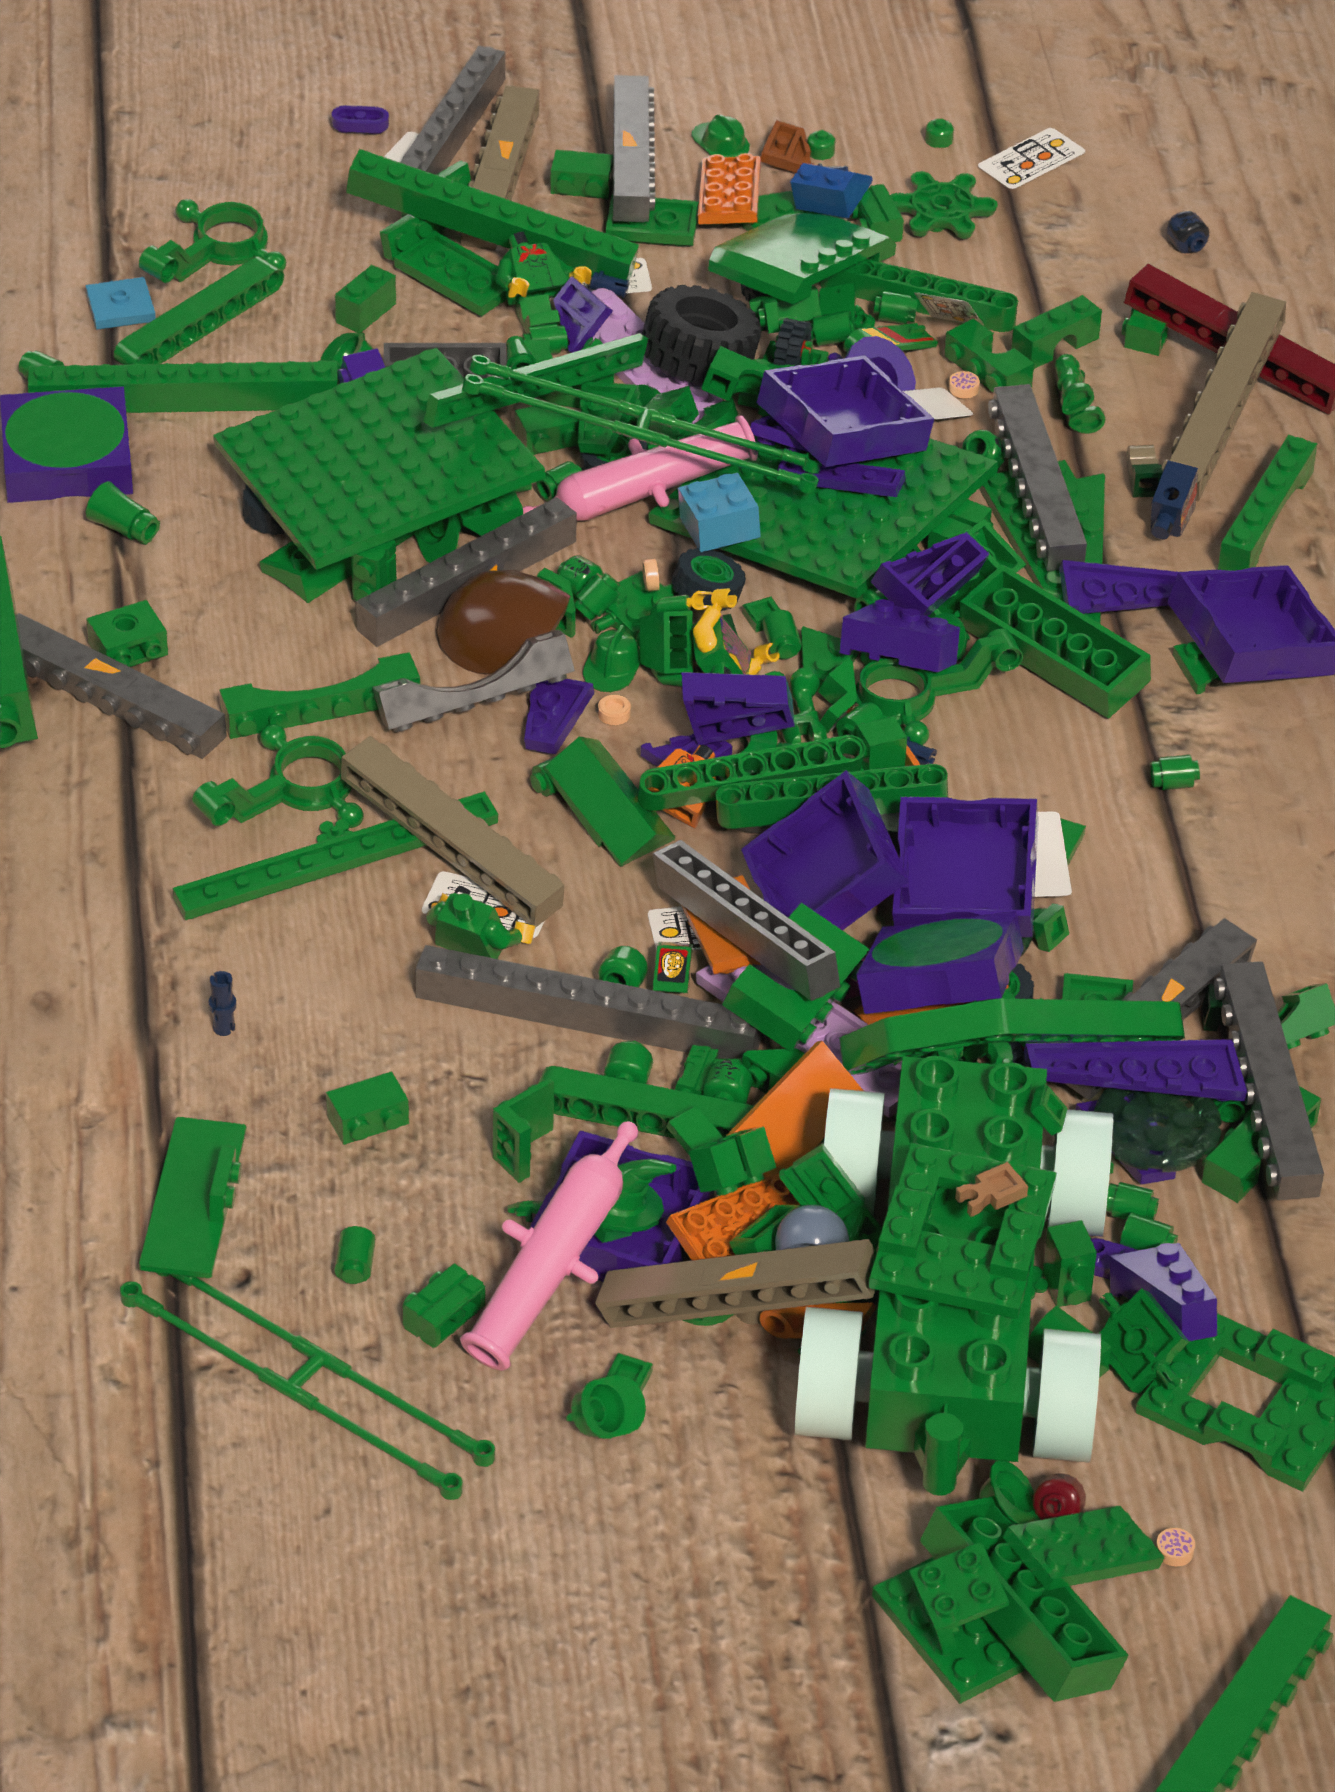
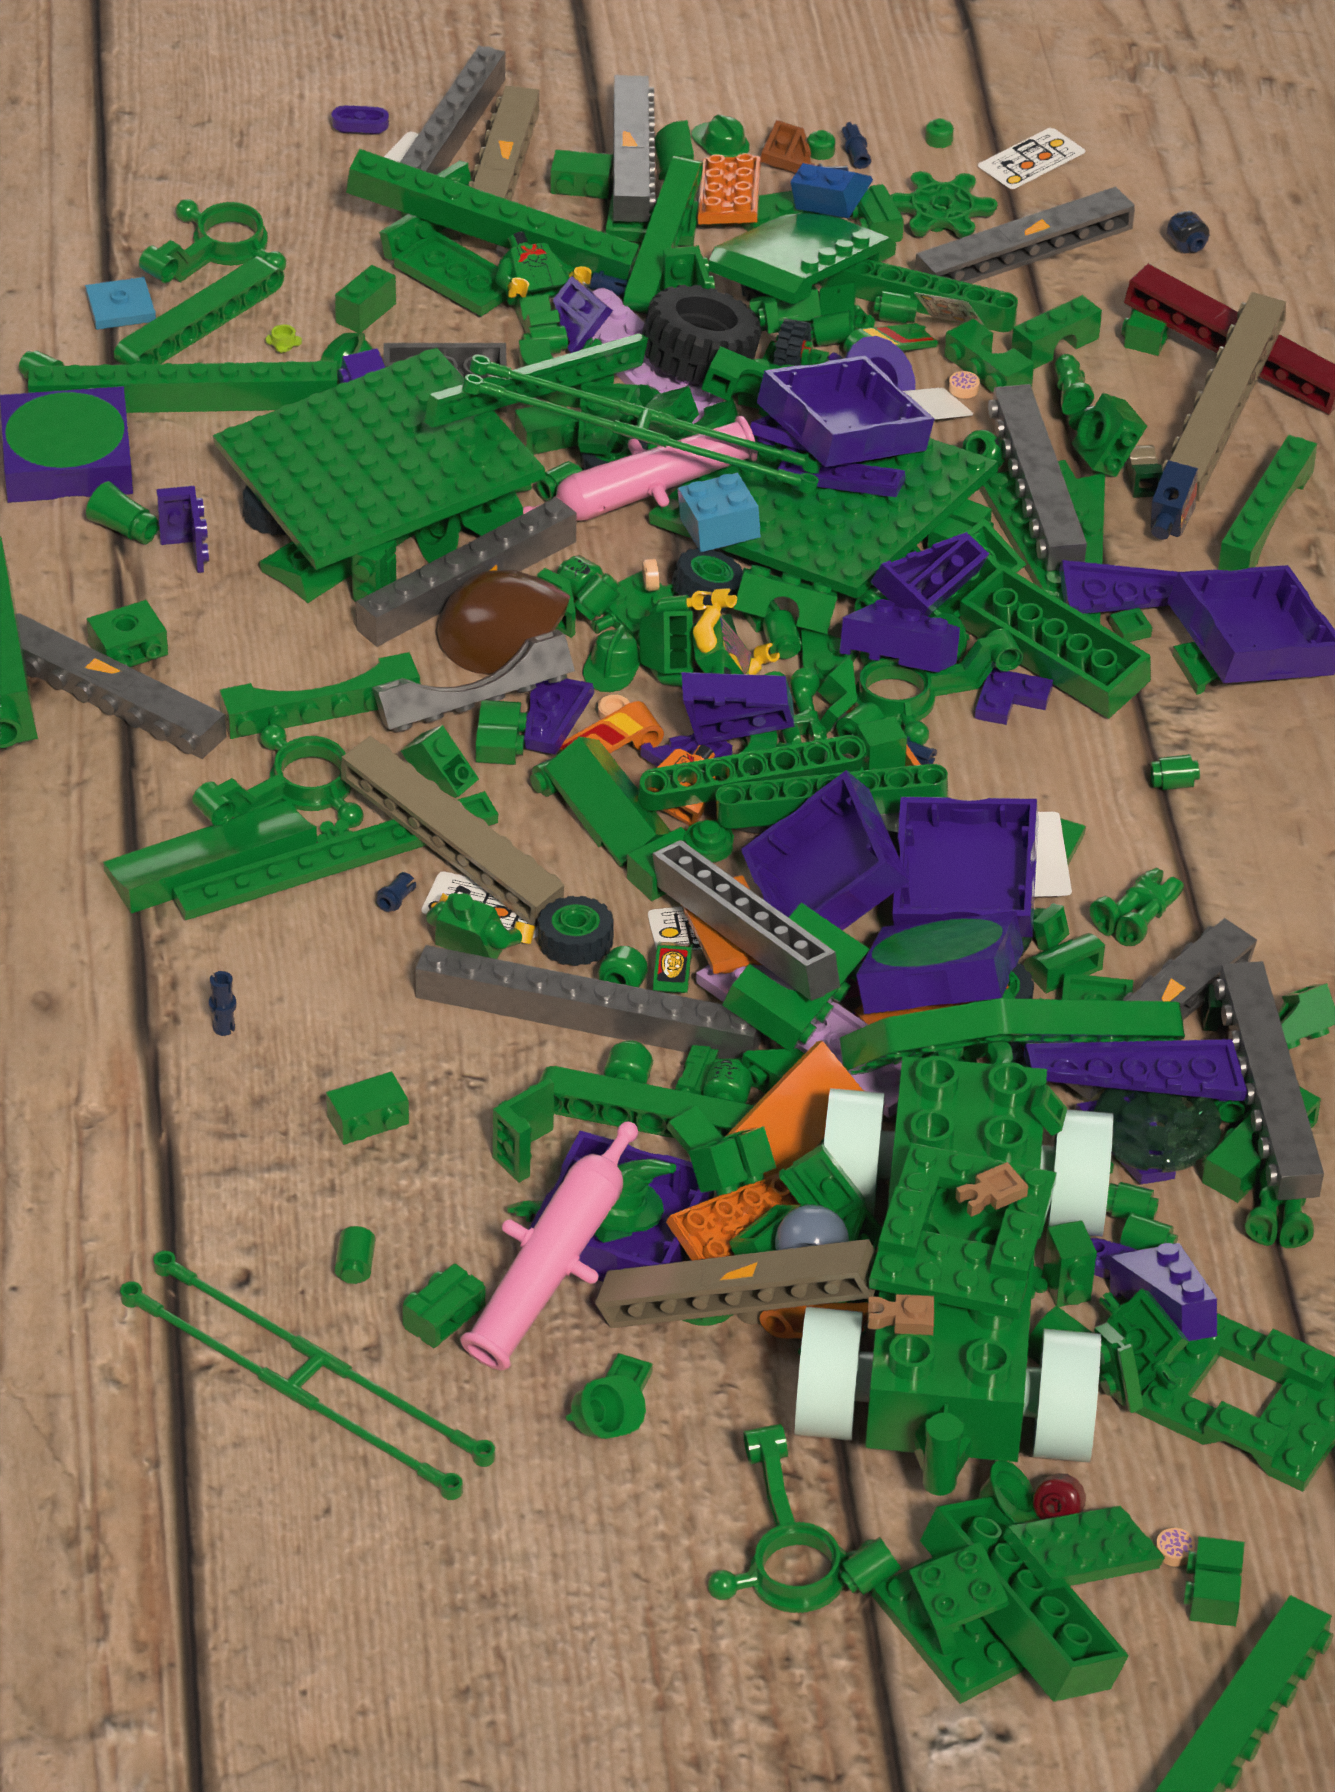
(149, 874): none -> green arch
(180, 521): none -> dark purple bracket
(193, 1197): green bracket -> none
(283, 338): none -> lime plate
(391, 896): none -> dark blue pin
(440, 761): none -> green slope
(499, 732): none -> green brick
(518, 354): green cone -> none
(575, 930): none -> black wheel
(627, 724): none -> orange door
(641, 864): none -> green slope
(663, 231): none -> green beam
(672, 141): none -> green brick
(686, 268): none -> green bracket
(710, 840): none -> green plate
(767, 1447): none -> green piece
(814, 602): none -> green arch
(856, 145): none -> dark blue axle
(869, 1567): none -> green brick
(908, 1314): none -> medium nougat plate
(1009, 688): none -> dark purple plate
(1030, 238): none -> flat silver brick
(1077, 956): none -> green brick
(1108, 434): none -> green brick
(1119, 1369): none -> green plate
(1131, 625): none -> green tile
(1145, 896): none -> green piece
(1216, 1581): none -> green piece
(1263, 1223): none -> green piece

